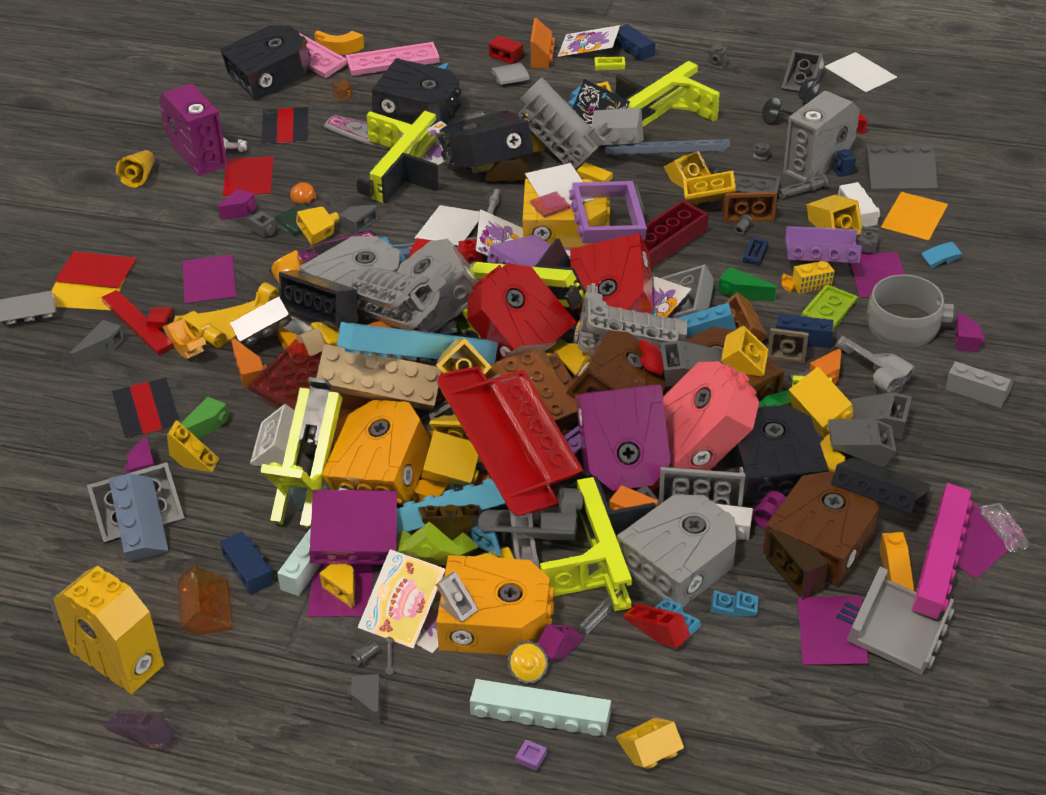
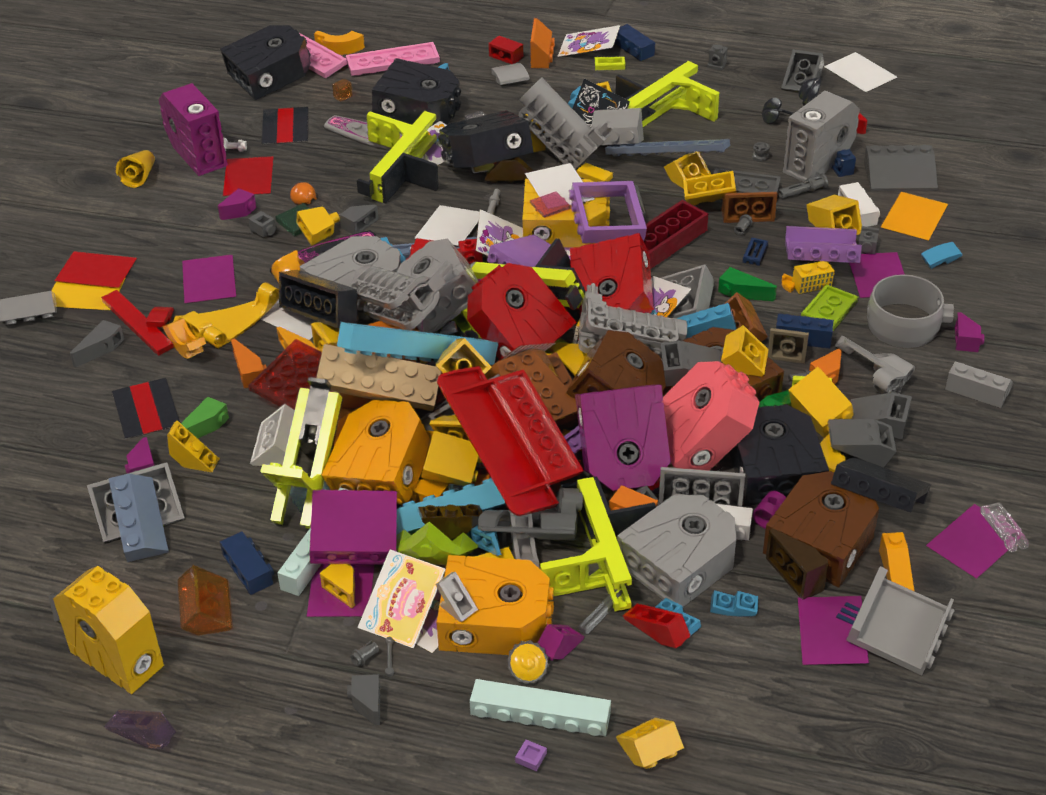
(261, 322): slope -> none
(312, 340): tan panel -> none
(651, 357): red slope -> none
(942, 551): dark pink brick -> none

